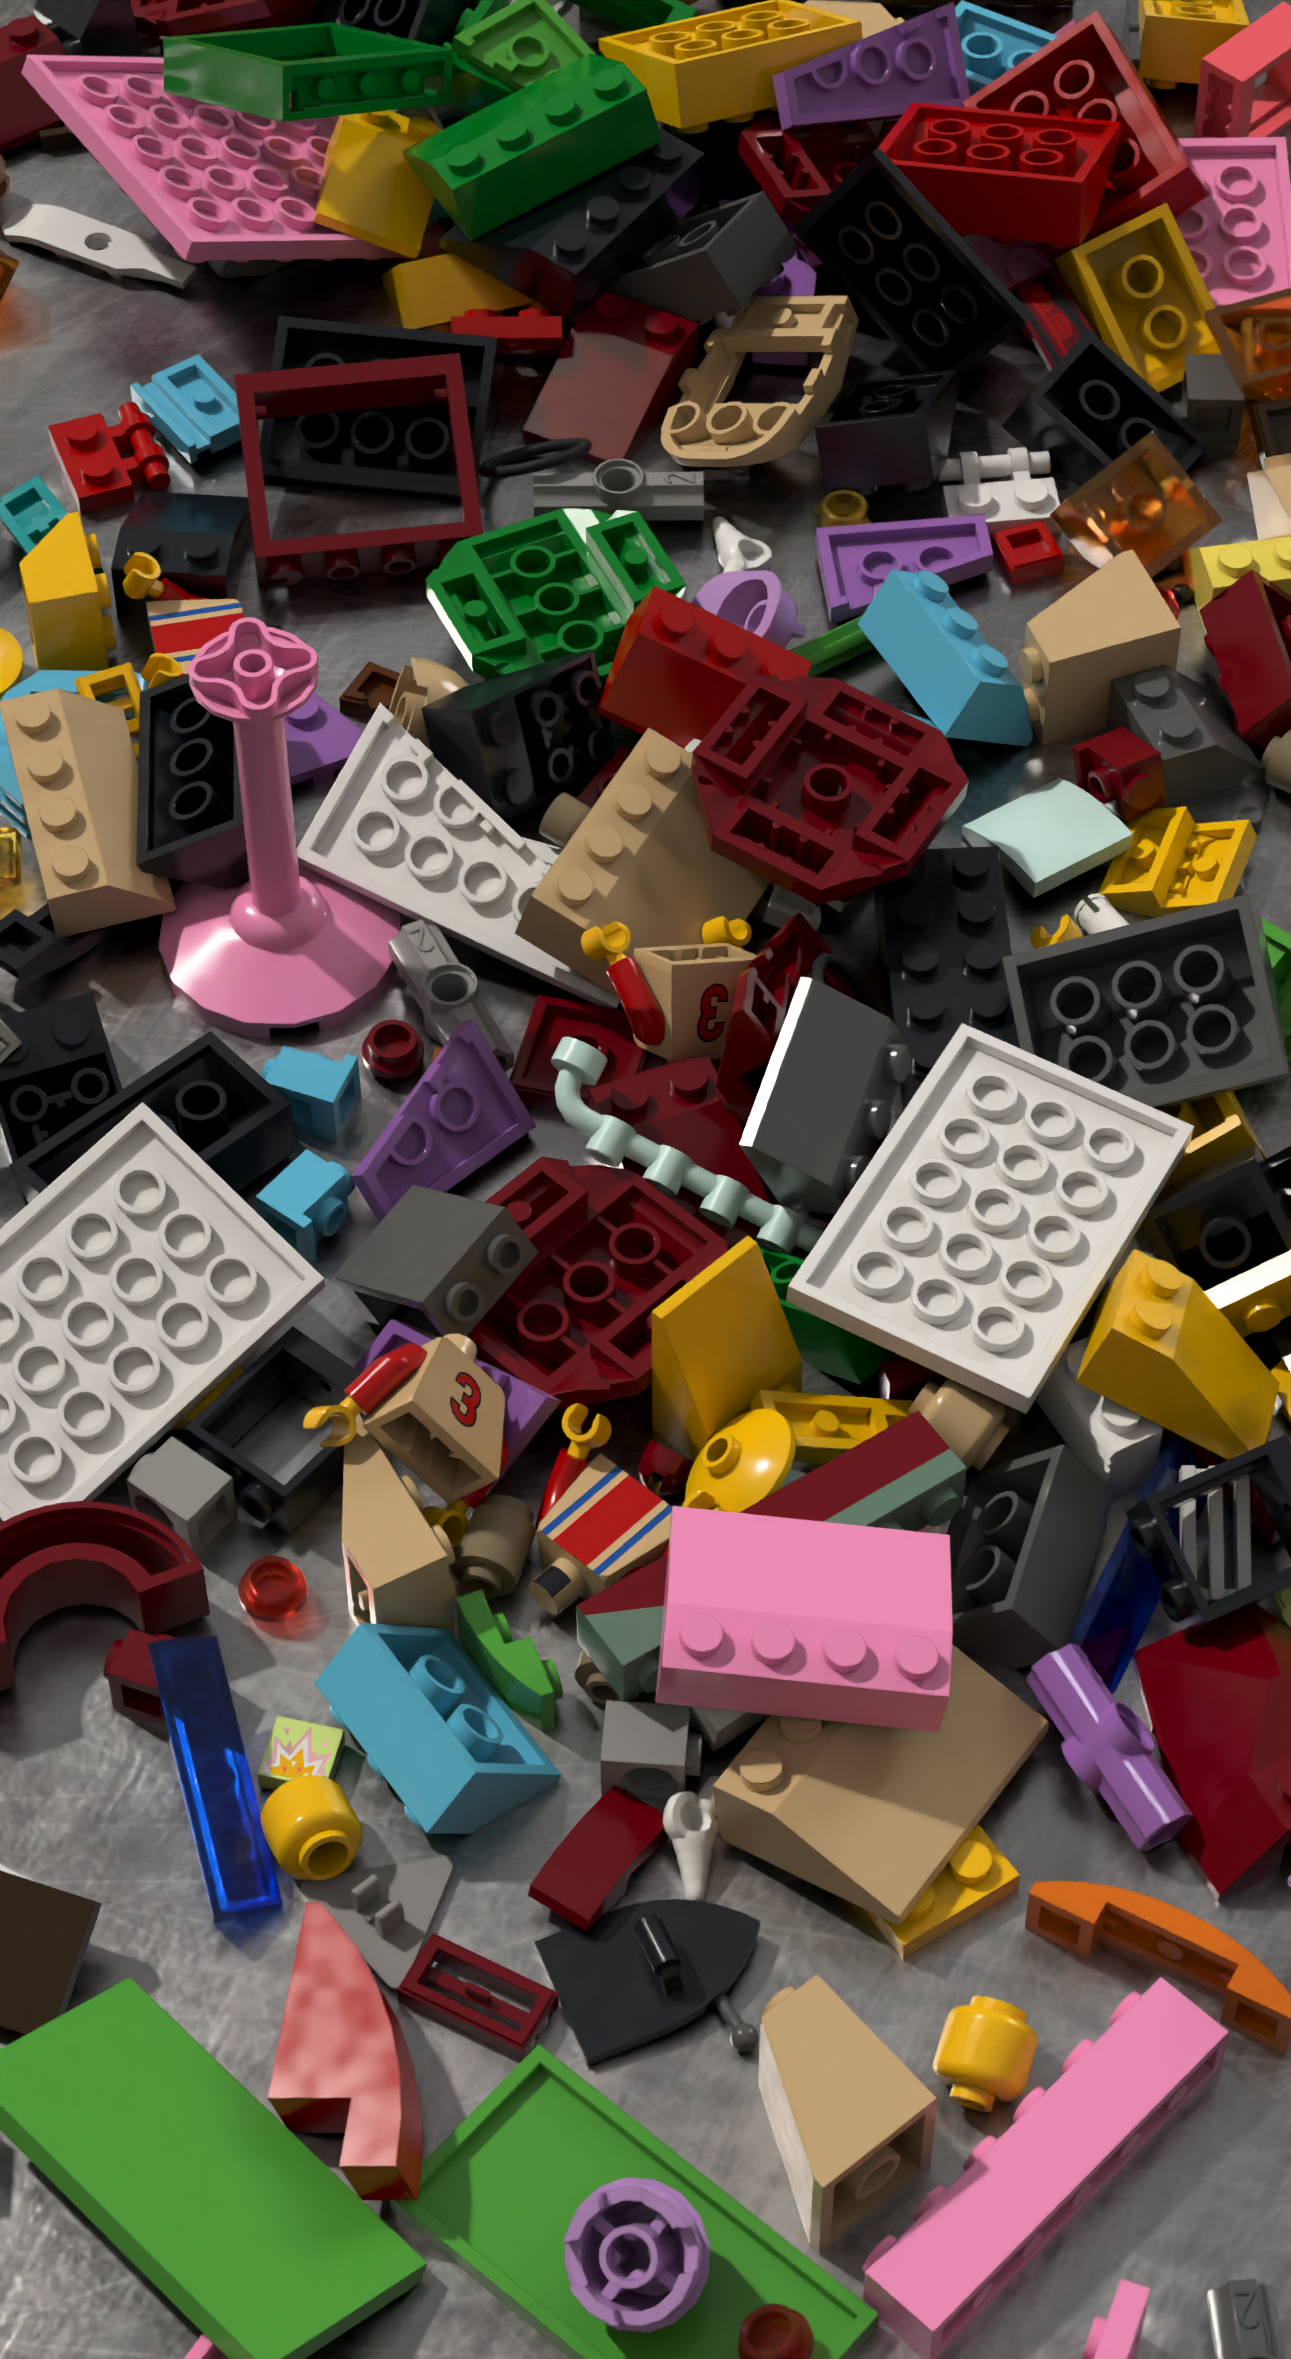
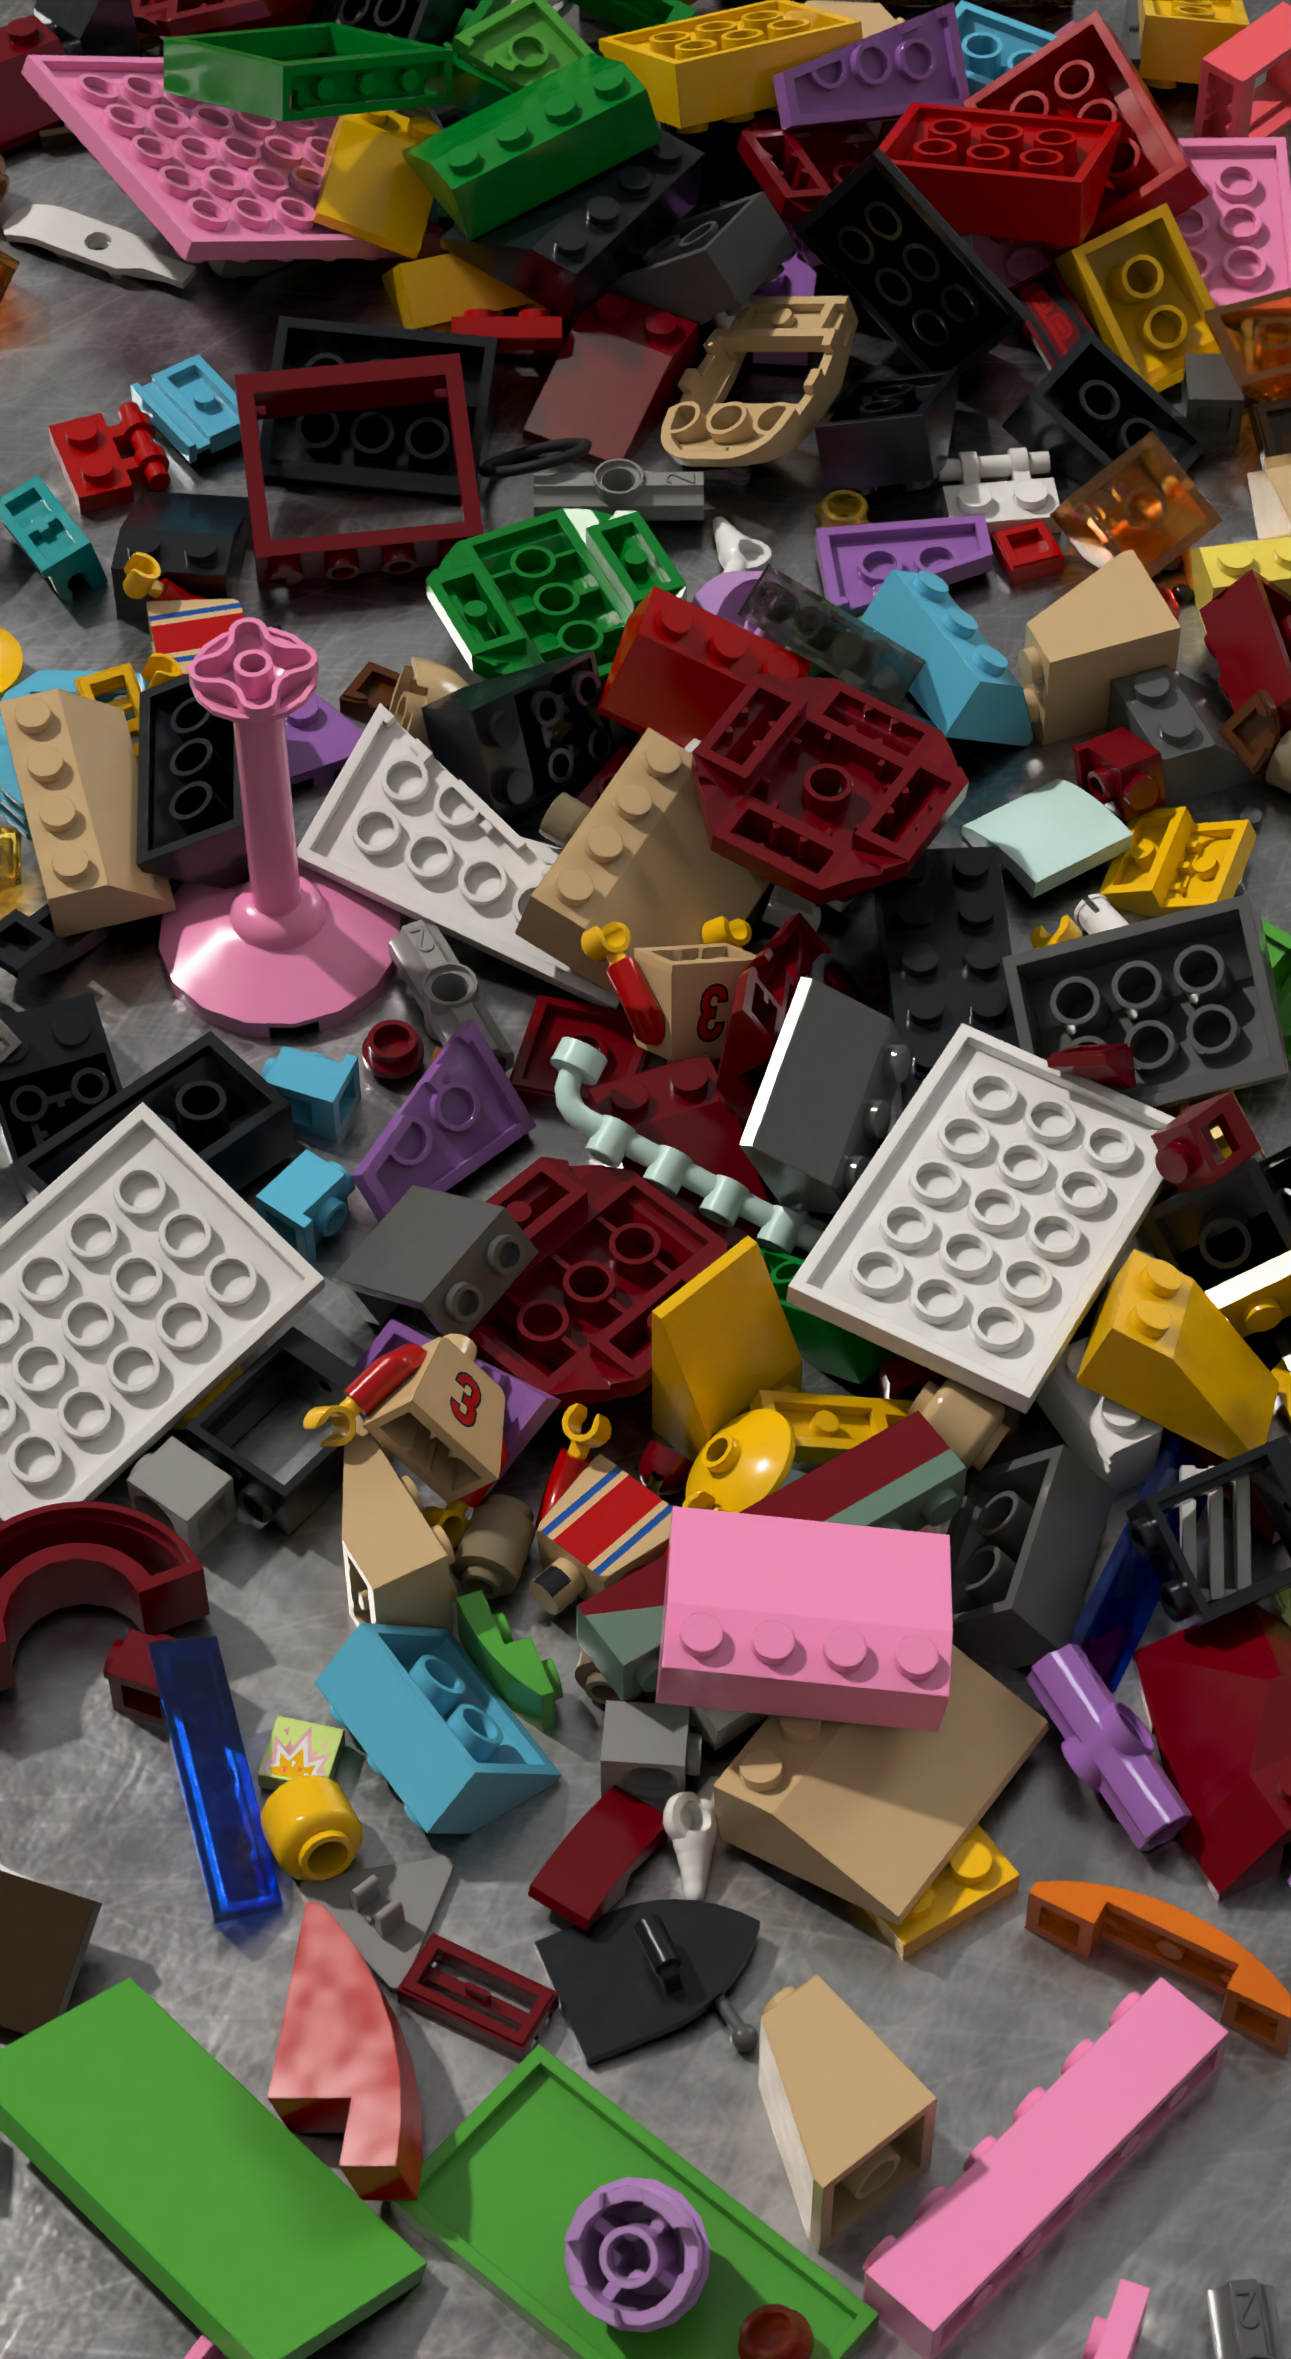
(67, 600): yellow slope -> none
(272, 1589): clear red plate -> none
(831, 637): none -> clear smoke slope
(985, 2053): yellow head -> none
(1101, 1063): none -> dark red slope
(1189, 1151): none -> dark red brick
(1254, 731): none -> reddish brown tile

